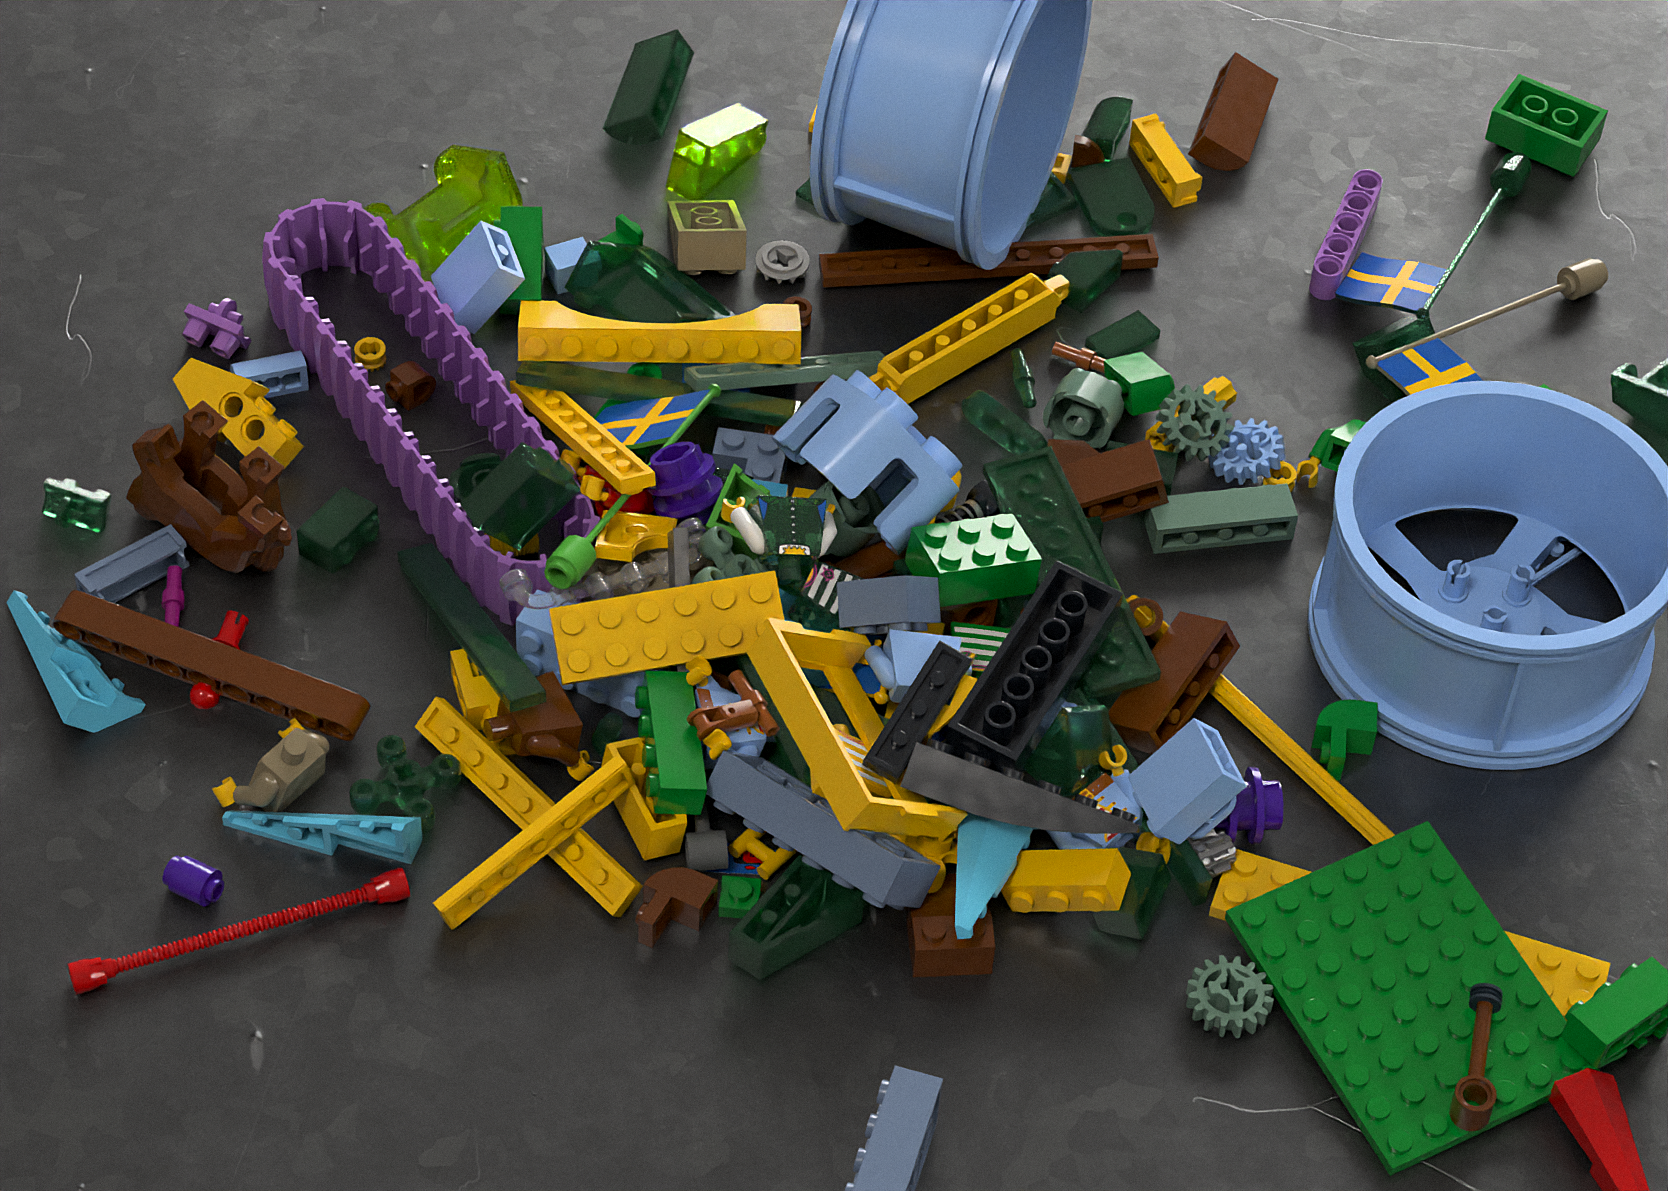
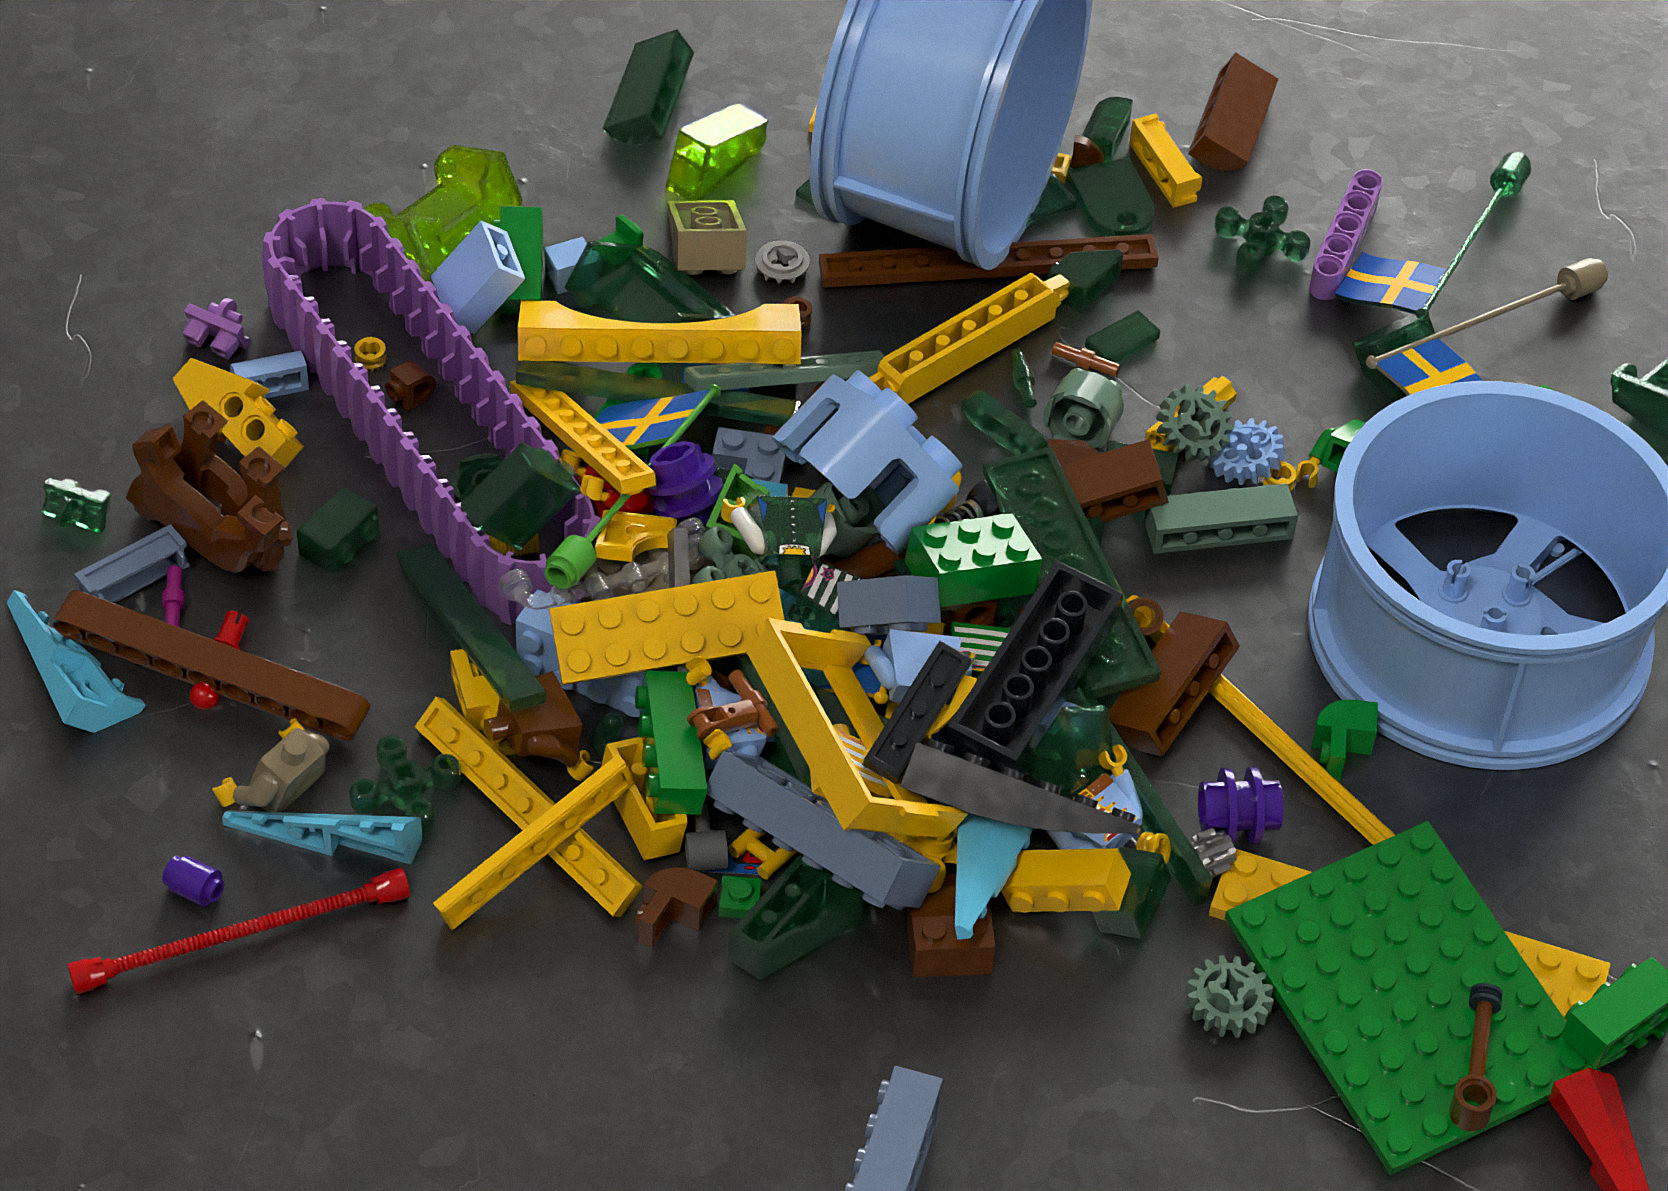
(1141, 380): green brick -> none
(1187, 784): light blue brick -> none
(1262, 234): none -> clear green gear
(1546, 124): green brick -> none

